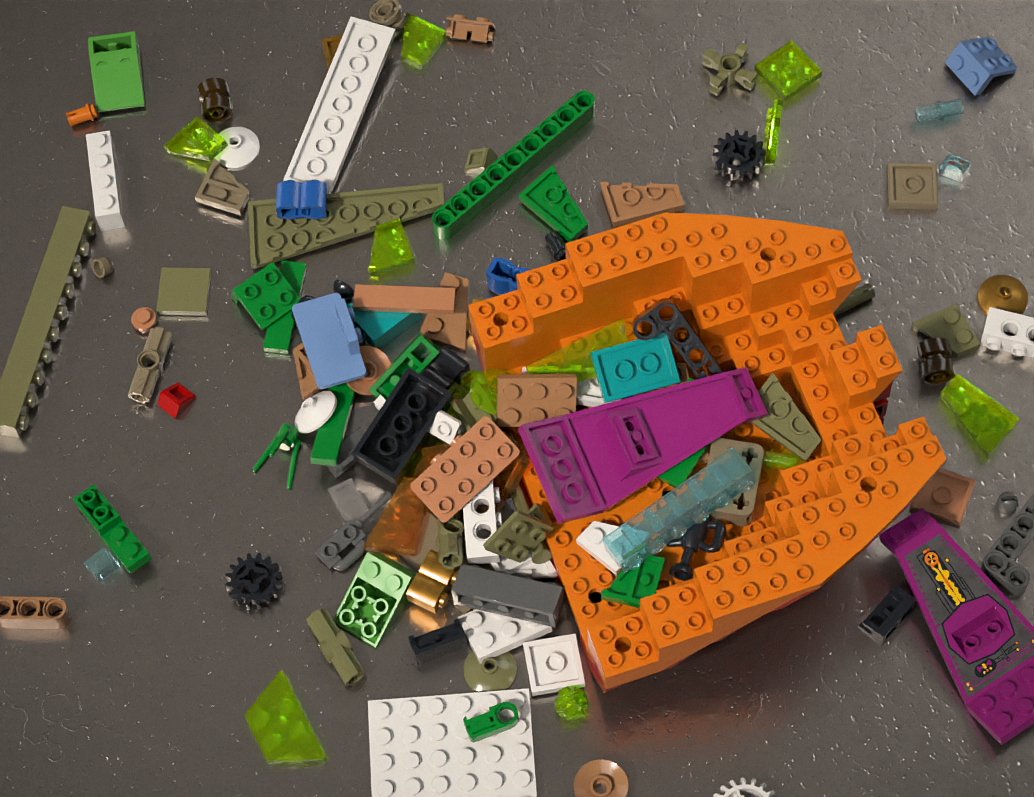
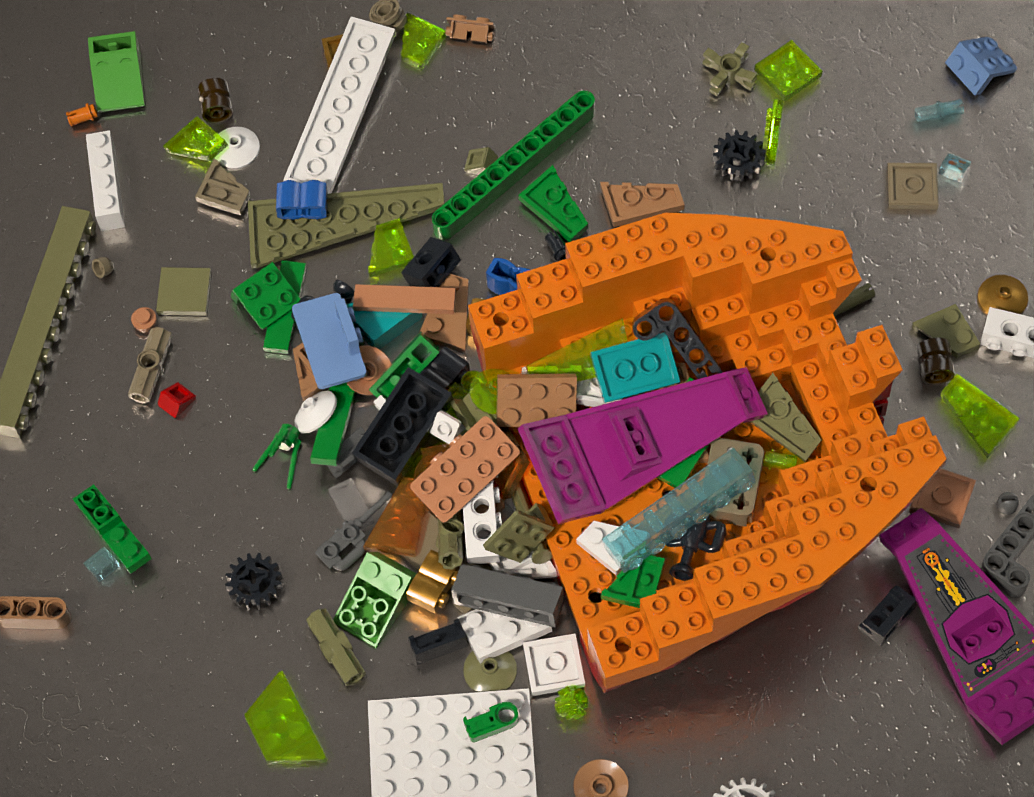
(431, 264): none -> black brick

